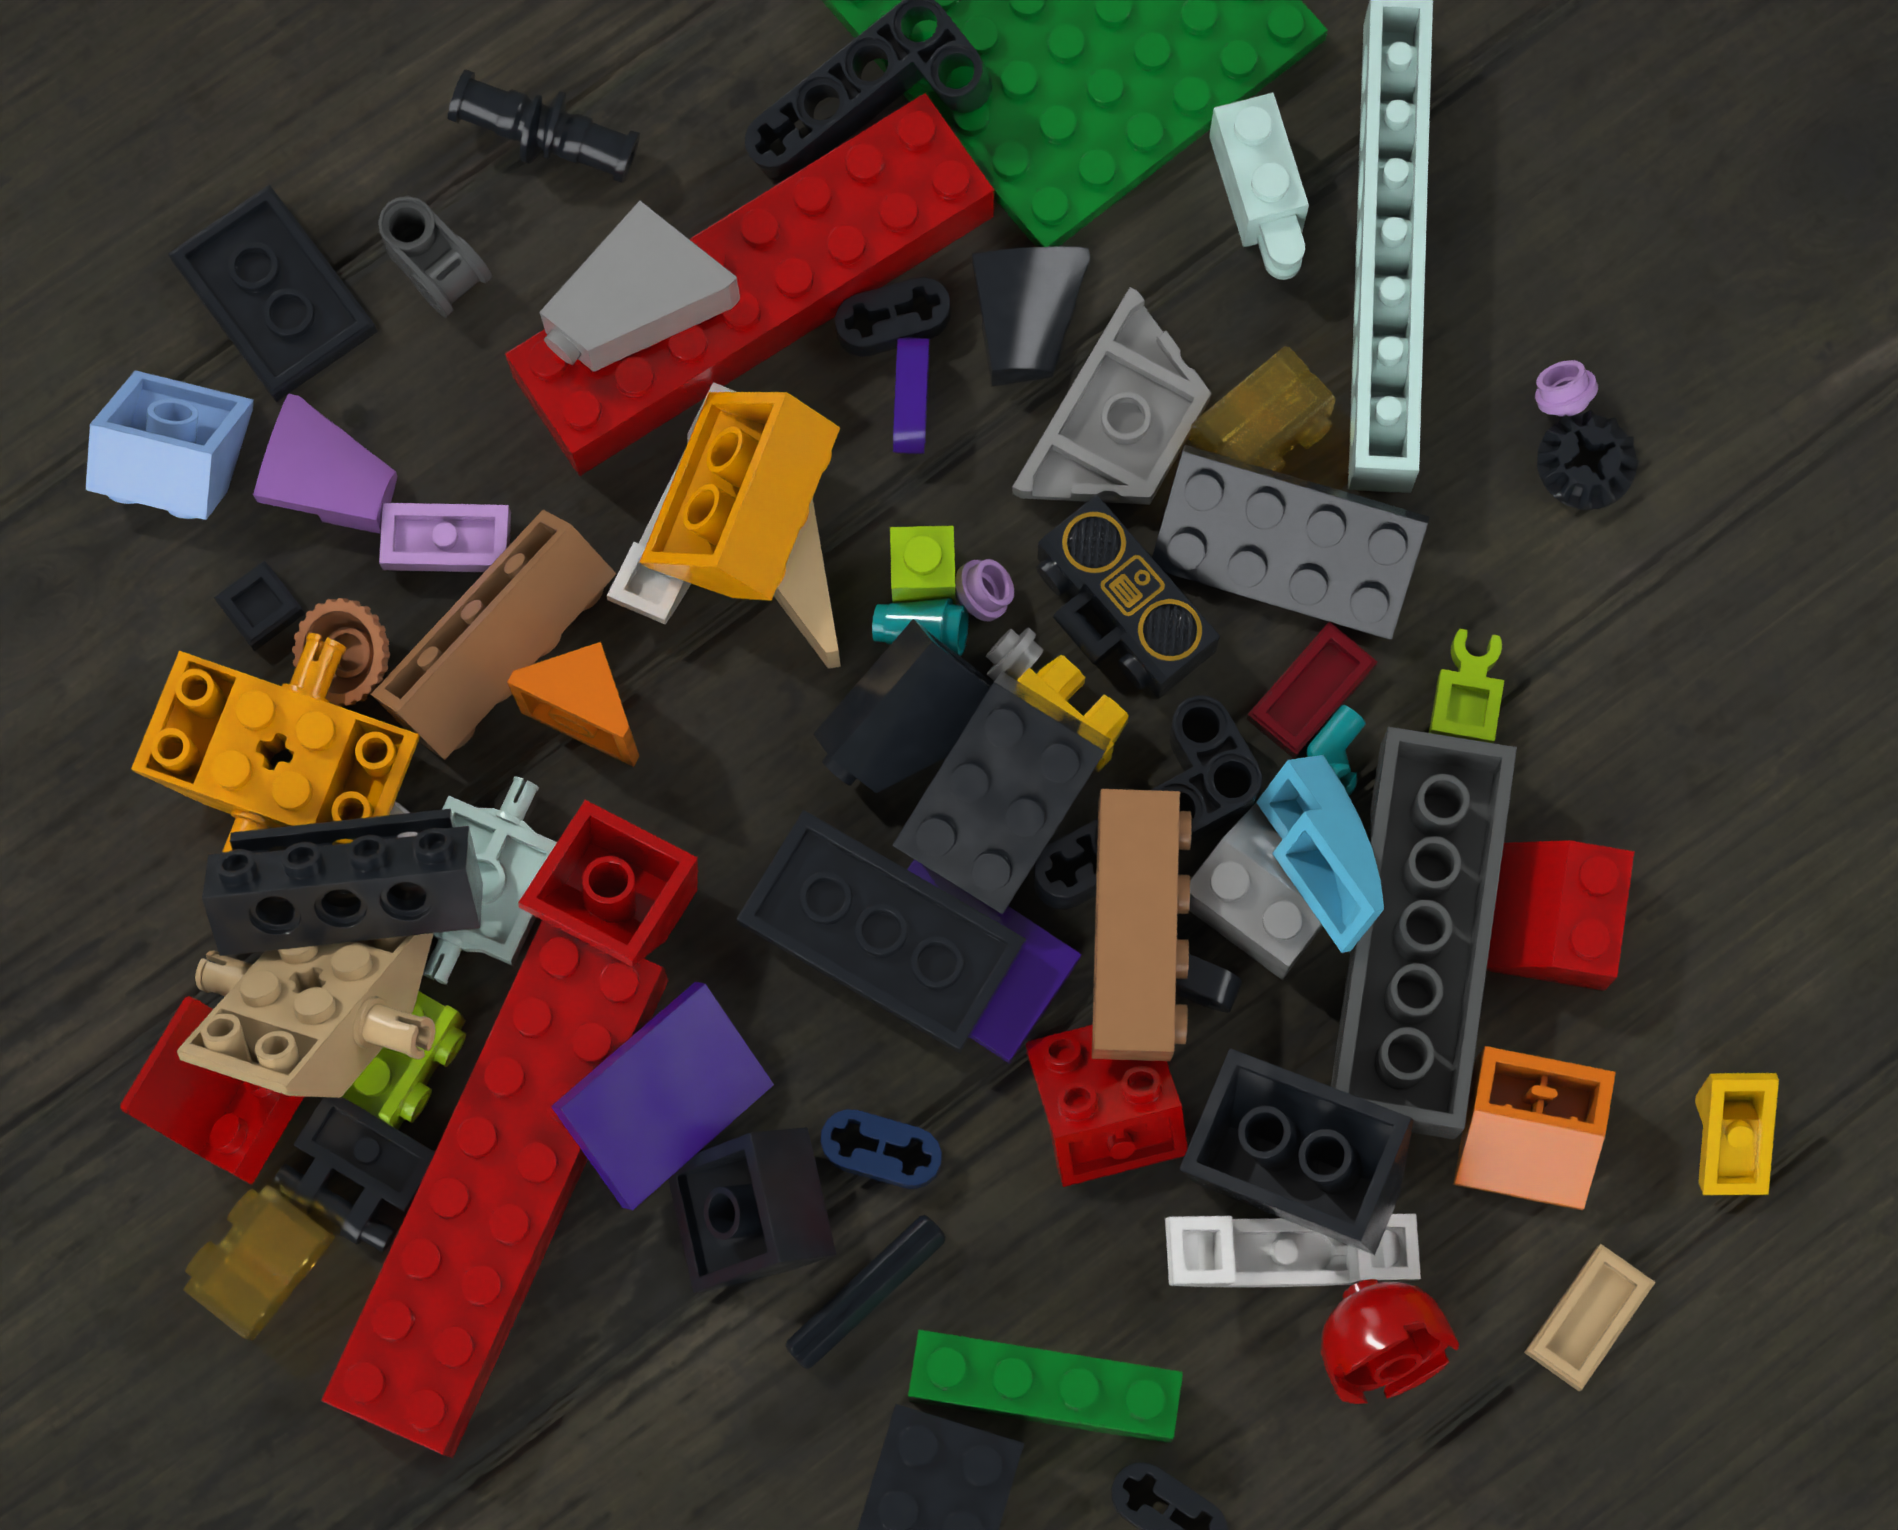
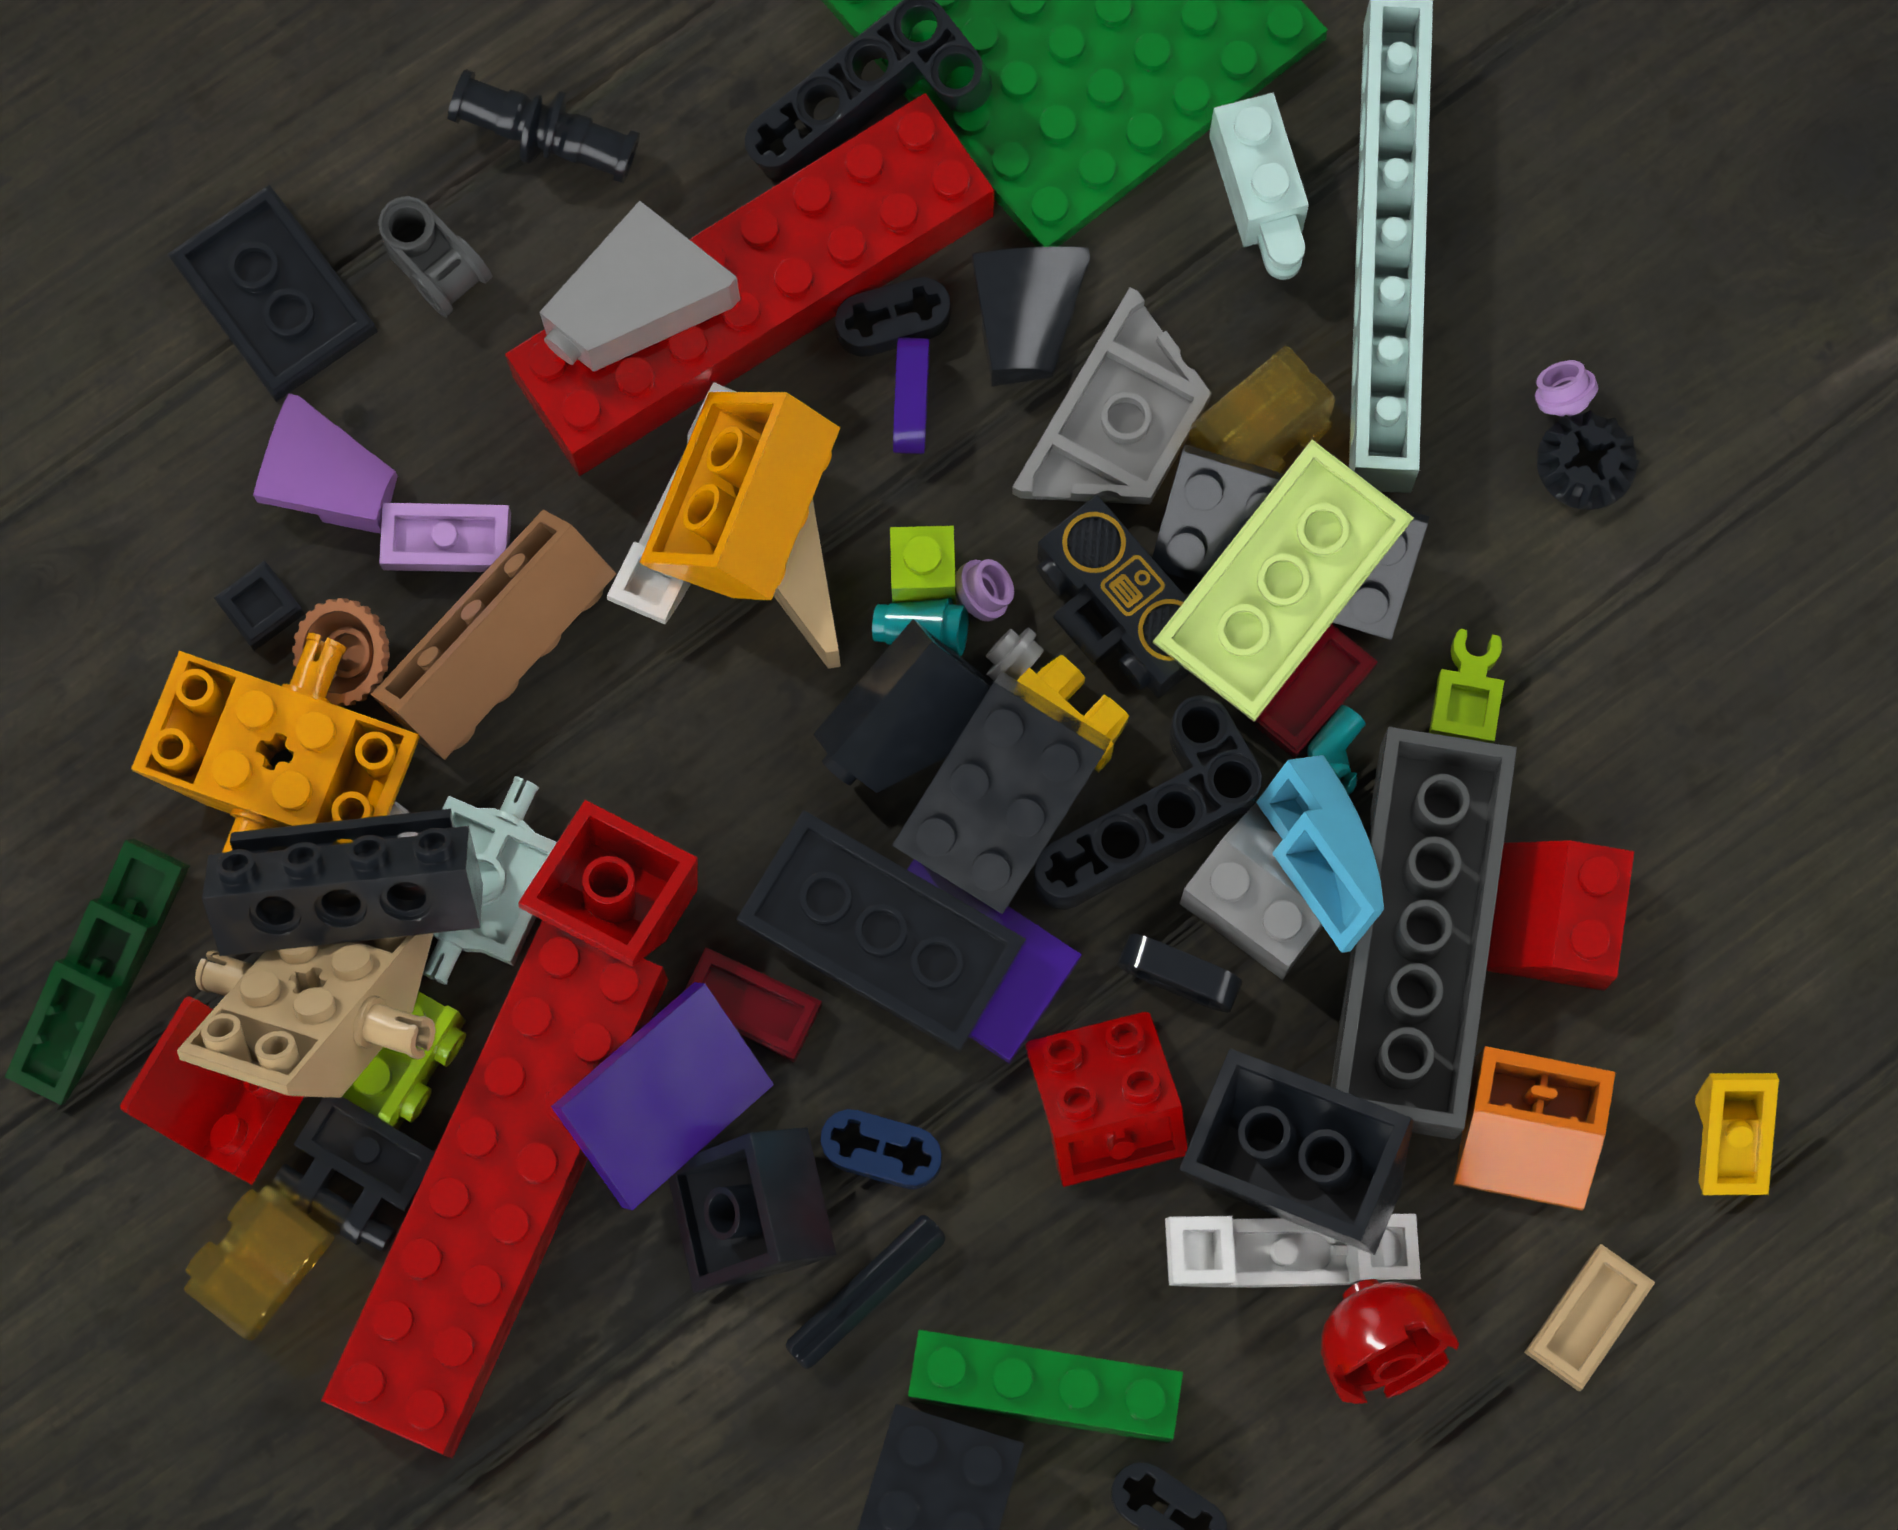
(97, 971): none -> dark green slope
(167, 445): light blue slope -> none
(578, 699): orange slope -> none
(758, 1005): none -> dark red tile
(1137, 925): medium nougat brick -> none
(1283, 580): none -> yellowish green tile

